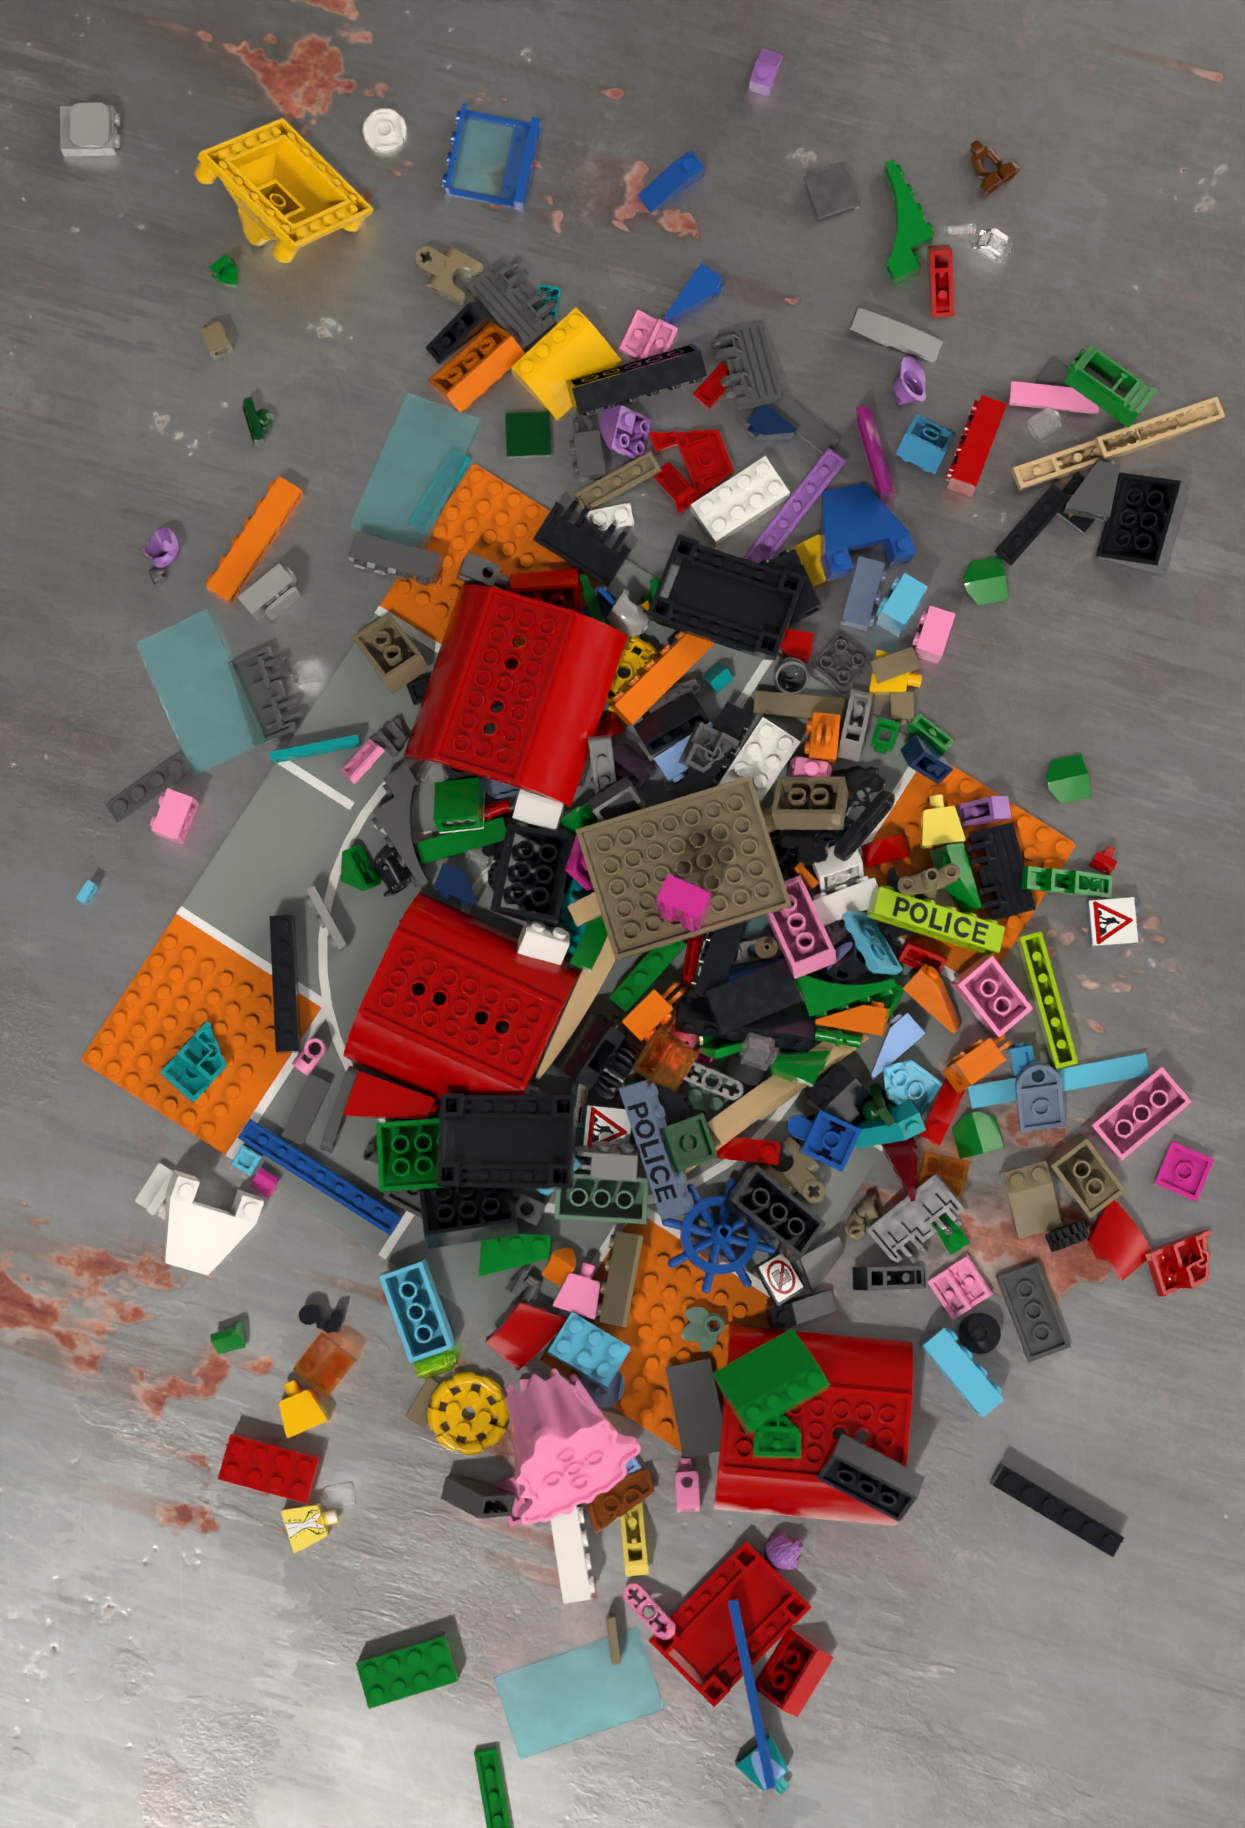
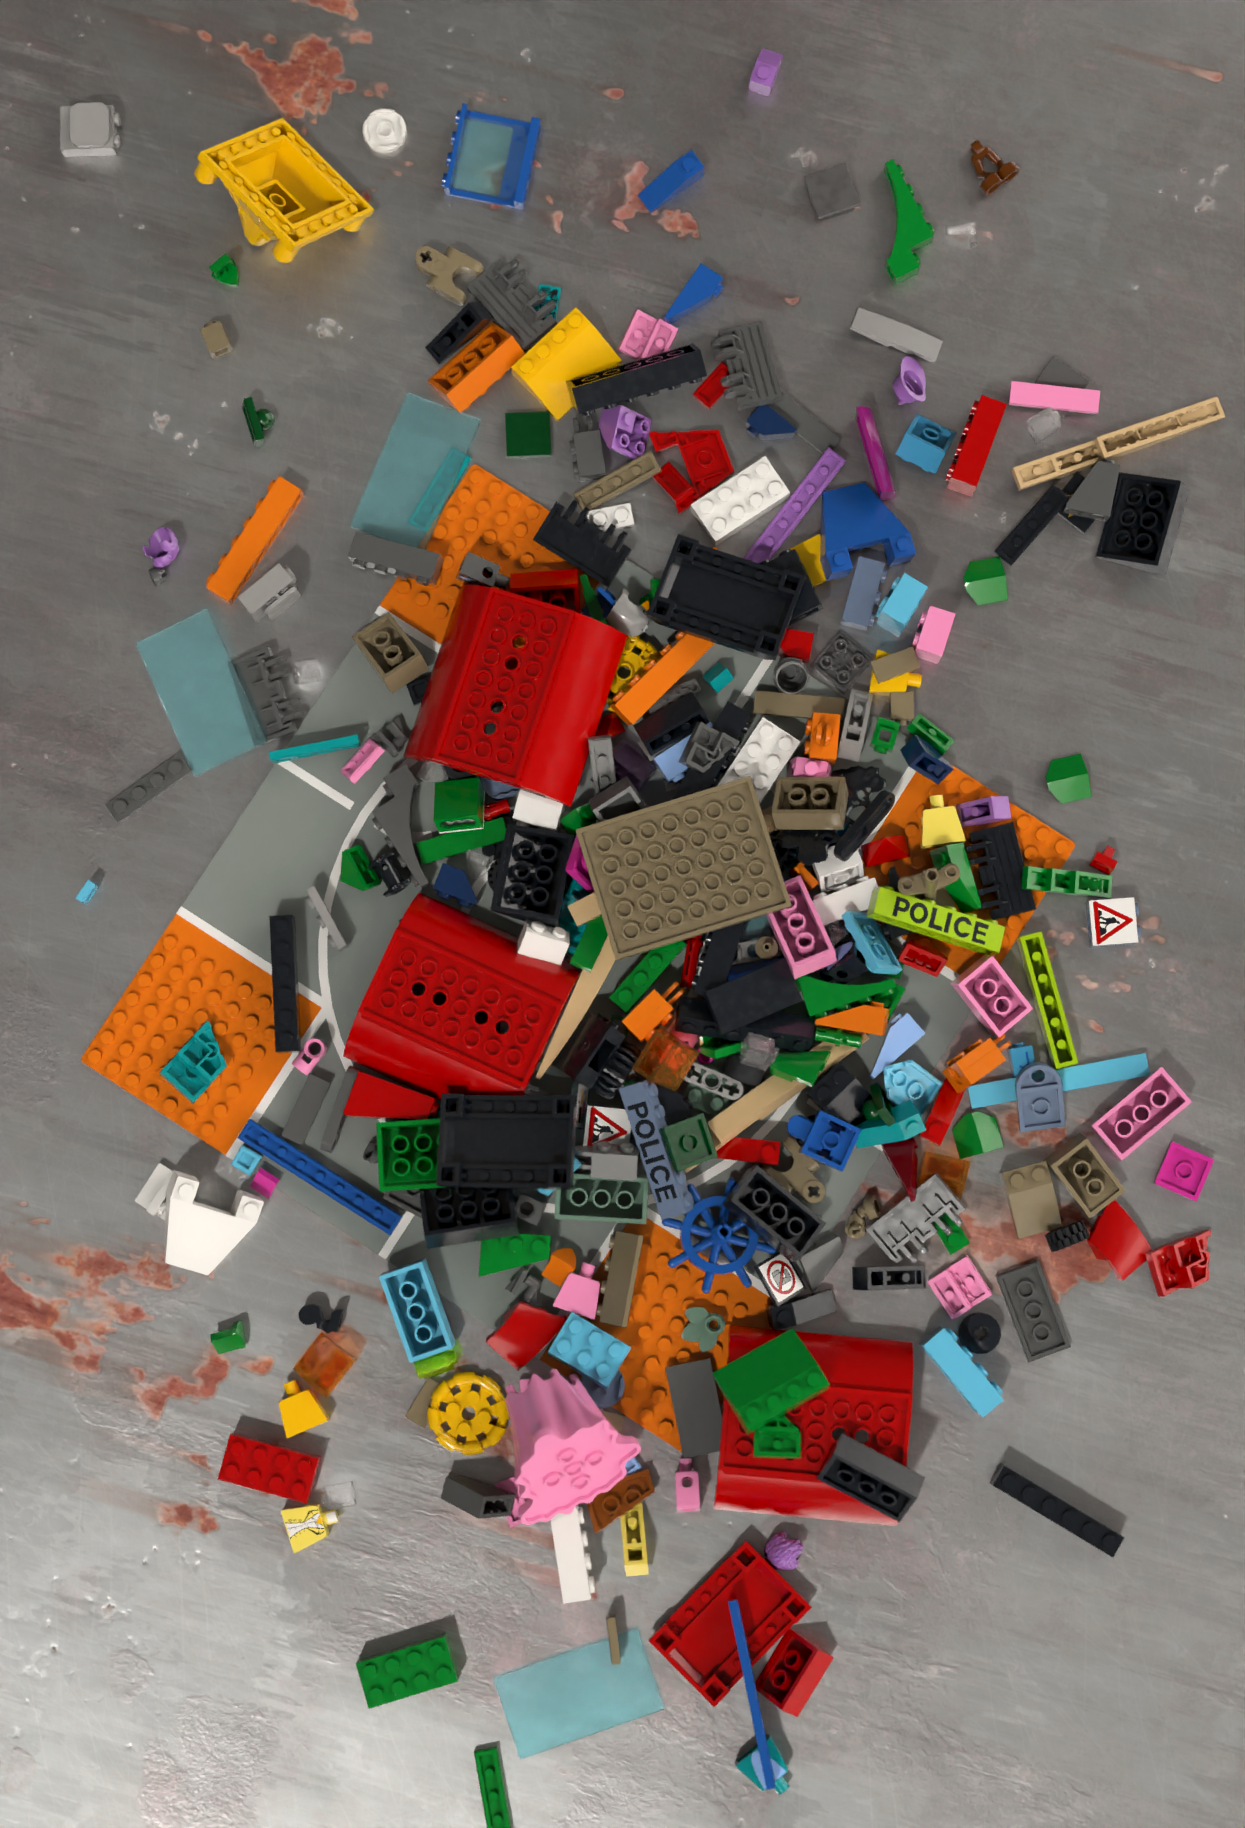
(174, 816): bright pink brick -> none
(655, 1628): bright pink beam -> none
(683, 903): dark pink brick -> none
(931, 993): orange slope -> none
(940, 280): red slope -> none
(994, 245): clear brick -> none
(1121, 408): green door -> none

